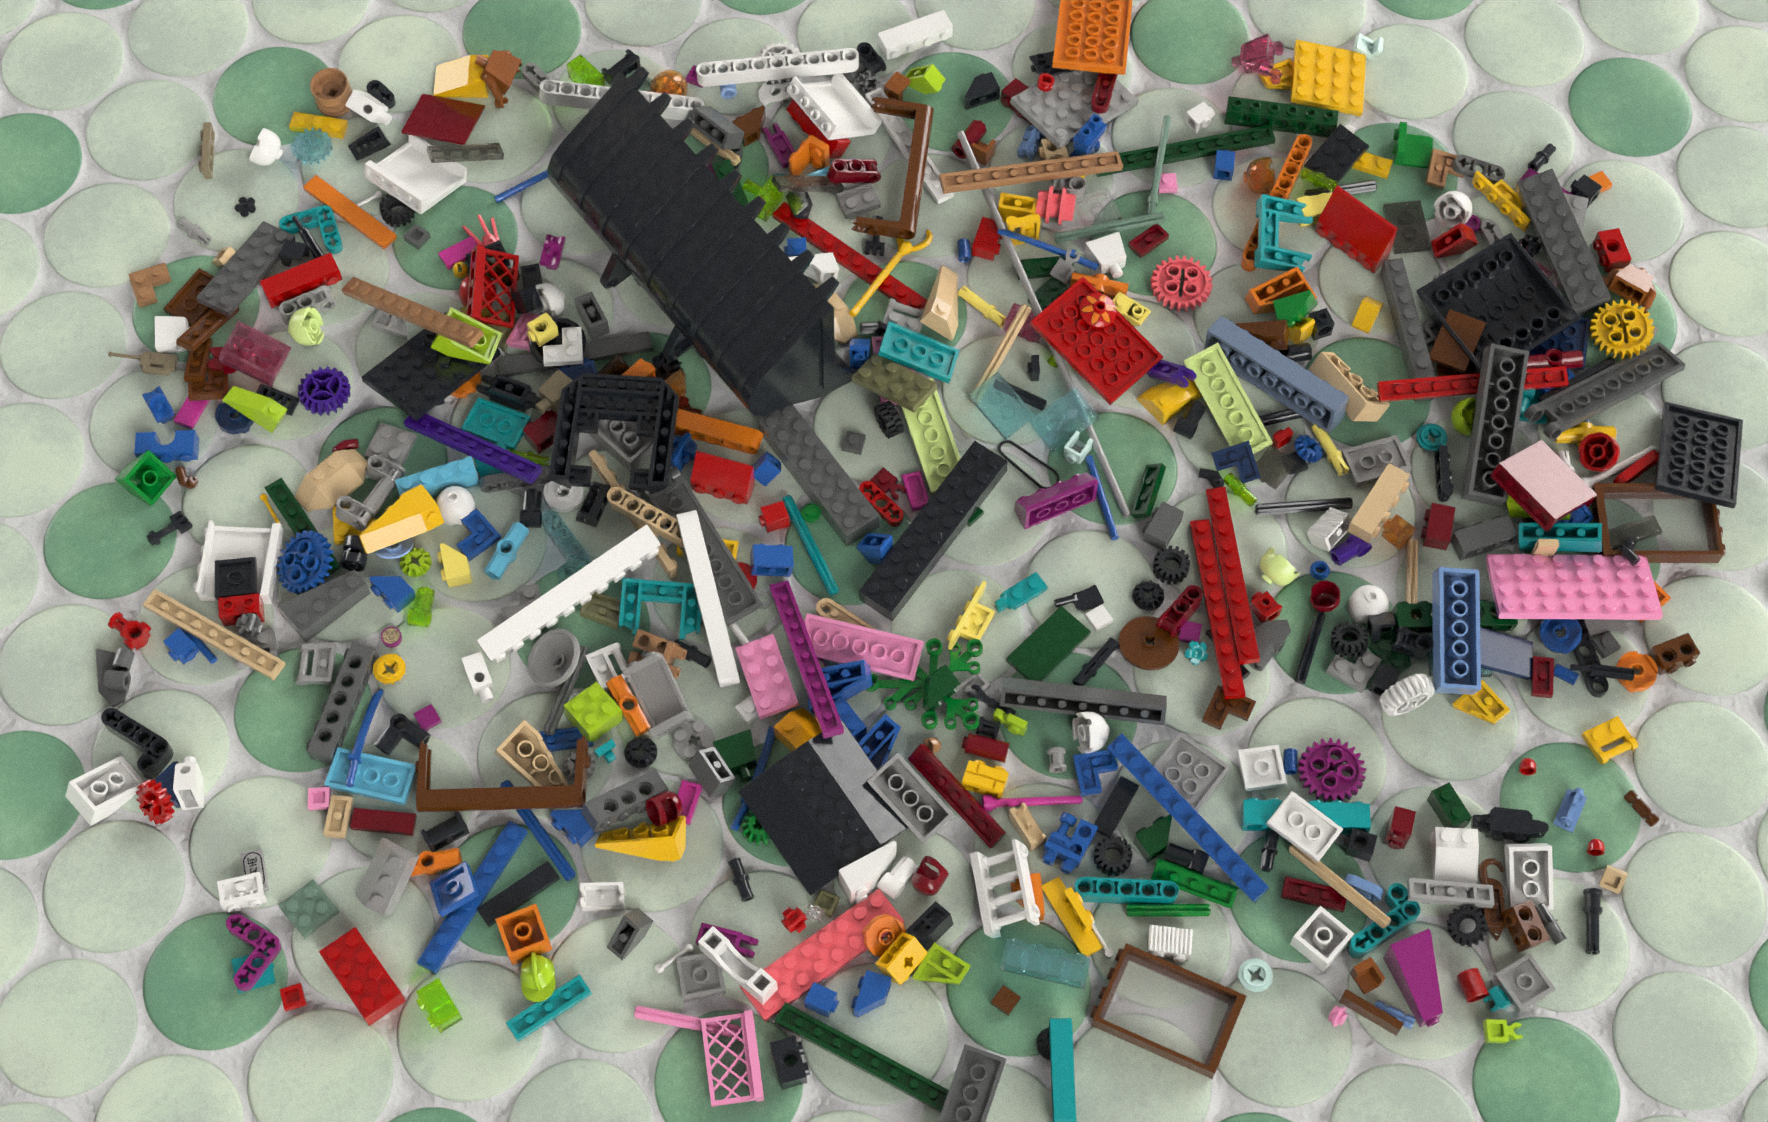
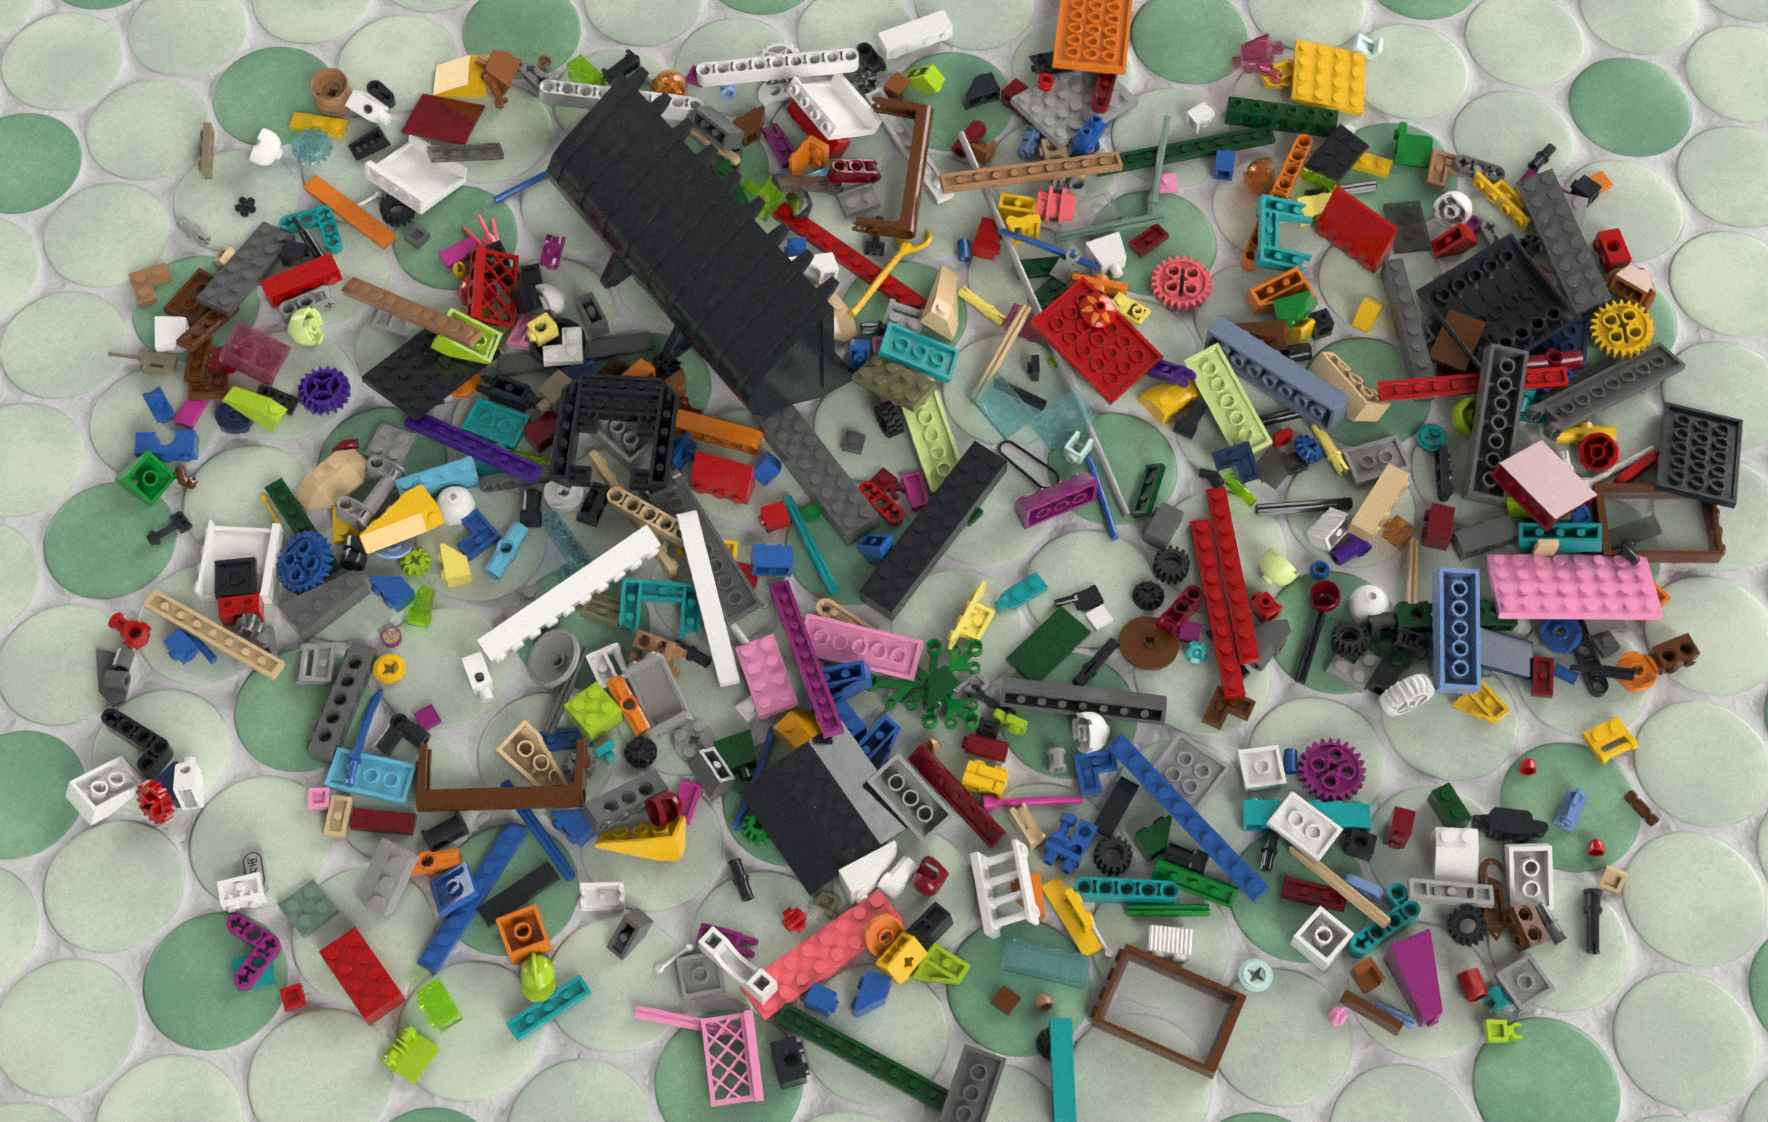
(409, 1054): none -> lime hinge
(543, 59): none -> medium nougat hinge
(1044, 1002): none -> medium nougat hinge

